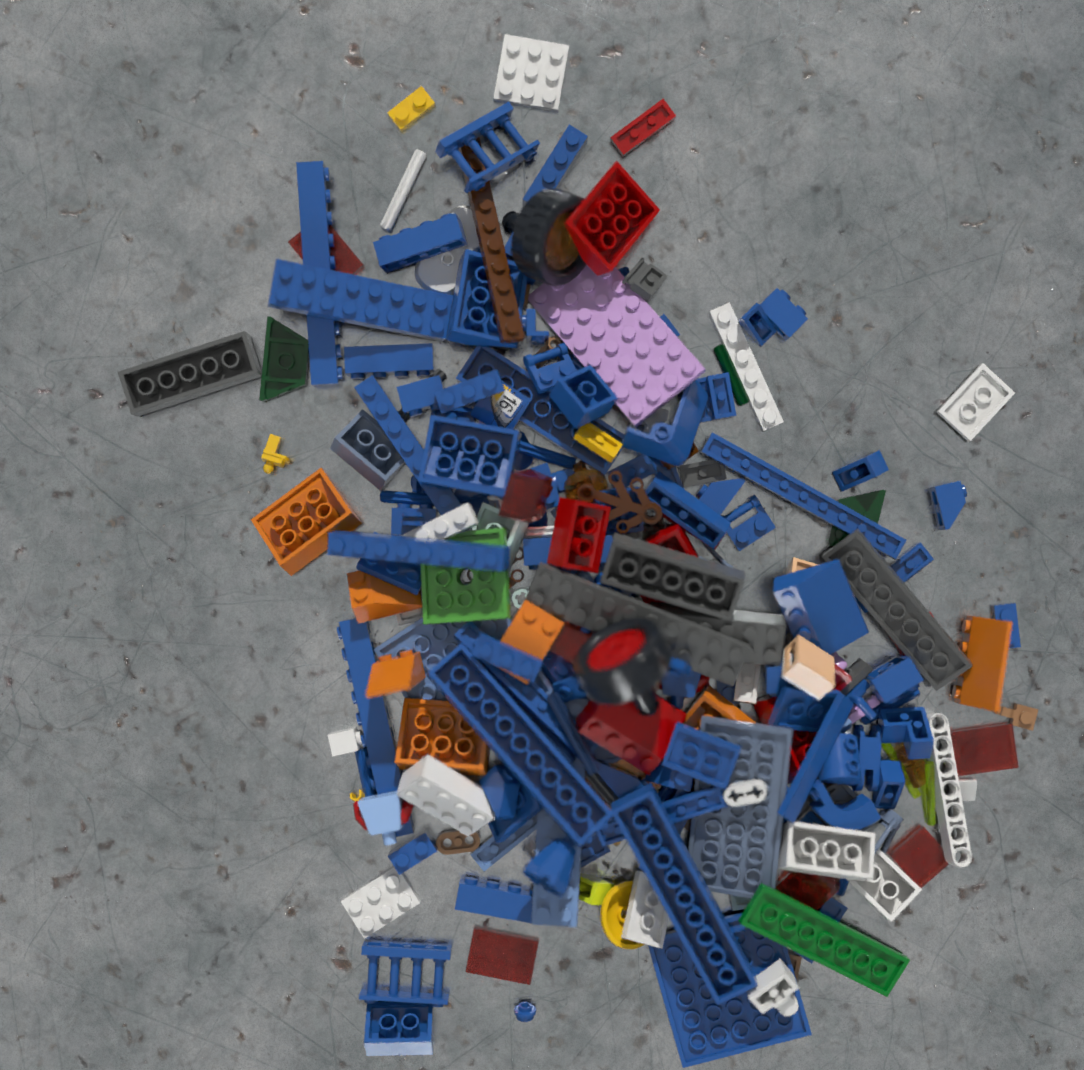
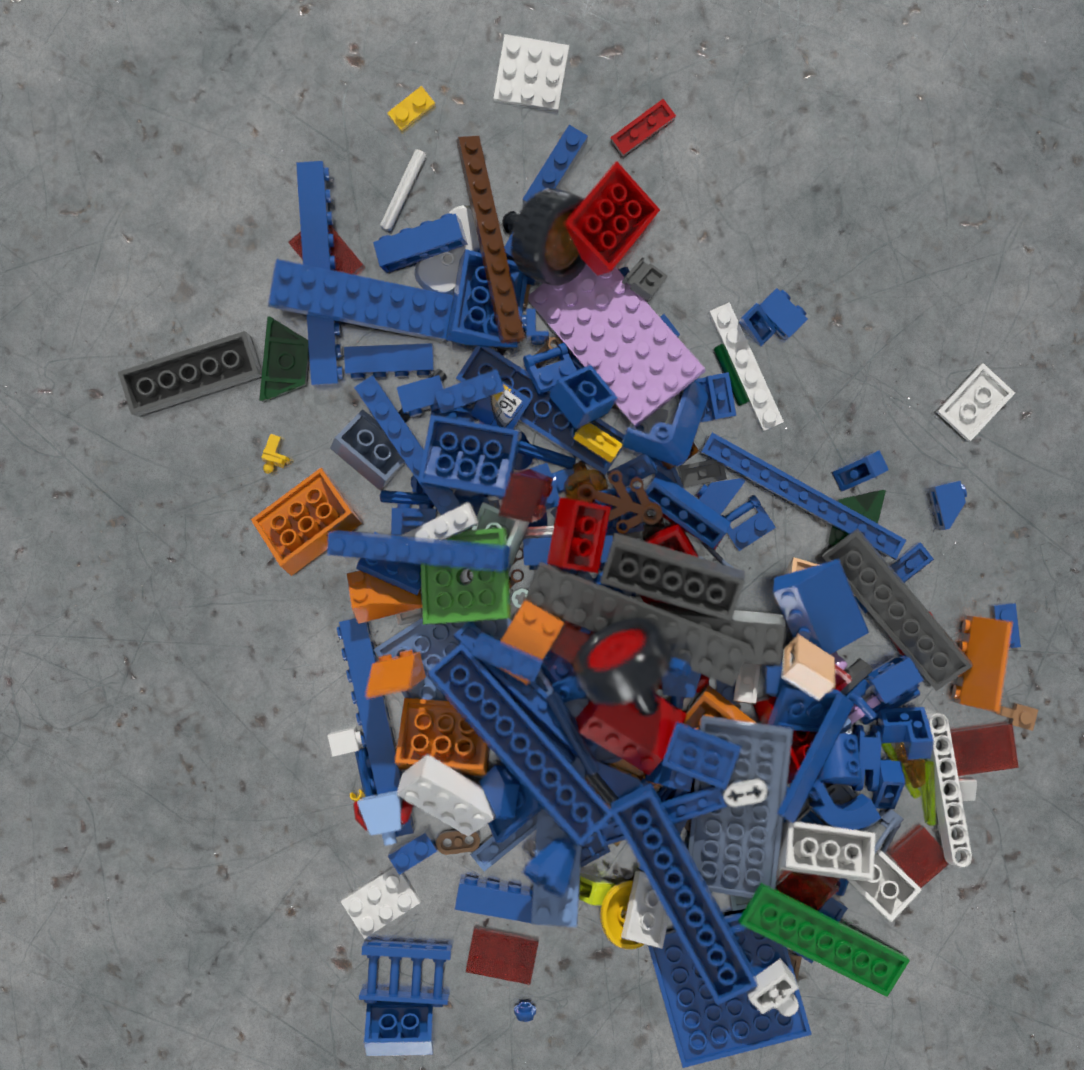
(484, 126): blue fence -> none

